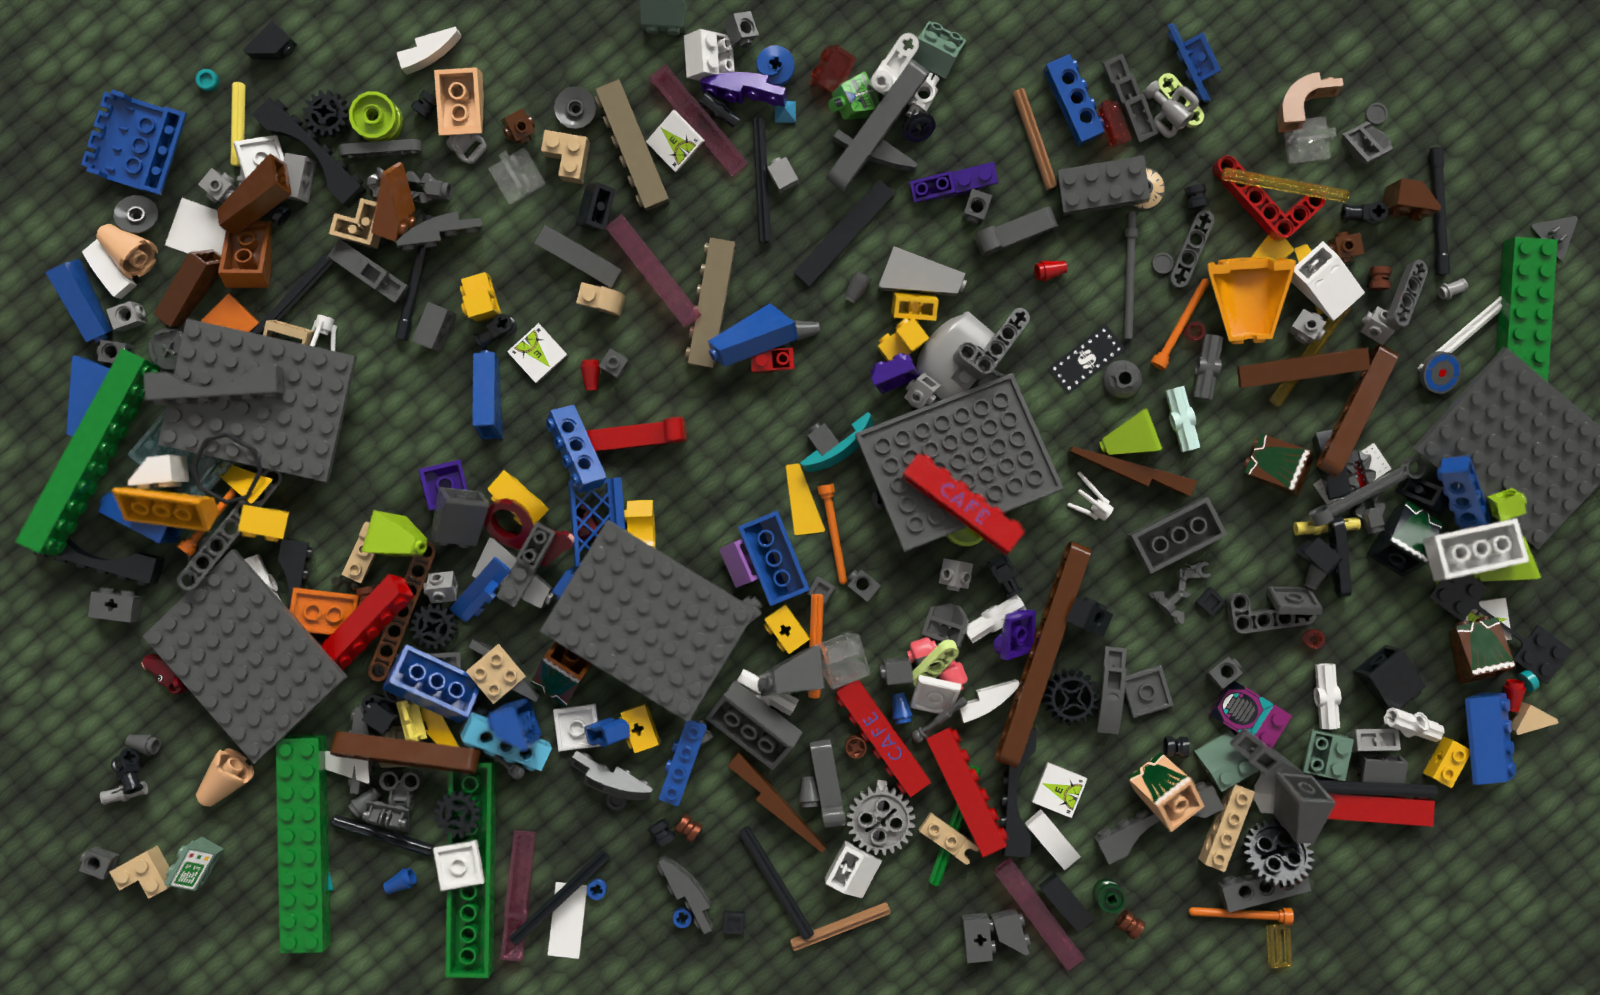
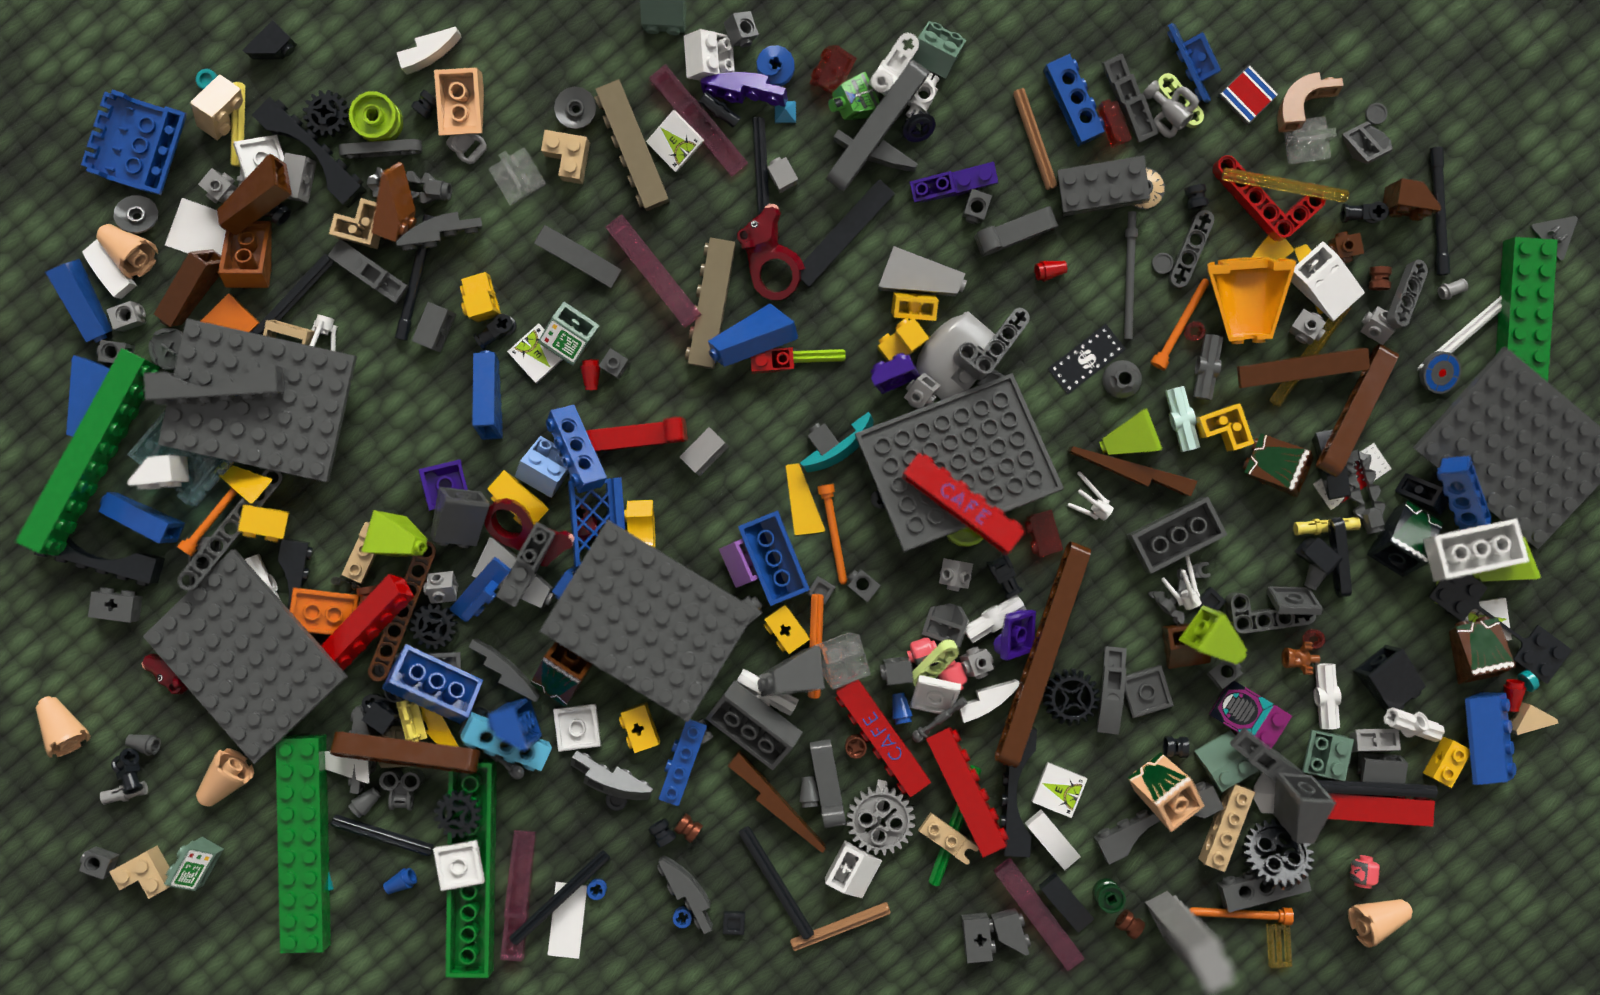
(59, 727): none -> light nougat cone
(166, 508): light orange slope -> none
(200, 451): black piece -> none
(214, 105): none -> tan brick
(387, 816): dark grey hinge -> none
(496, 673): tan hinge -> none
(521, 120): reddish brown brick -> none
(542, 467): none -> light blue slope
(568, 333): none -> slope
(595, 206): black brick -> none
(601, 298): tan brick -> none
(607, 732): blue brick -> none
(704, 451): none -> light grey hinge
(761, 244): none -> dark red animal
(806, 329): dark grey cone -> none
(819, 356): none -> lime axle
(858, 285): dark grey cone -> none
(972, 658): none -> light grey brick
(1044, 533): none -> clear red bracket
(1090, 616): black brick -> none
(1178, 653): none -> reddish brown slope
(1191, 595): none -> white plant
(1191, 941): none -> light grey brick
(1214, 635): none -> lime slope
(1230, 423): none -> yellow brick
(1248, 94): none -> tile
(1300, 658): none -> dark orange piece
(1326, 513): dark grey piece -> none
(1364, 872): none -> coral head
(1378, 919): none -> light nougat cone
(1507, 504): lime brick -> none

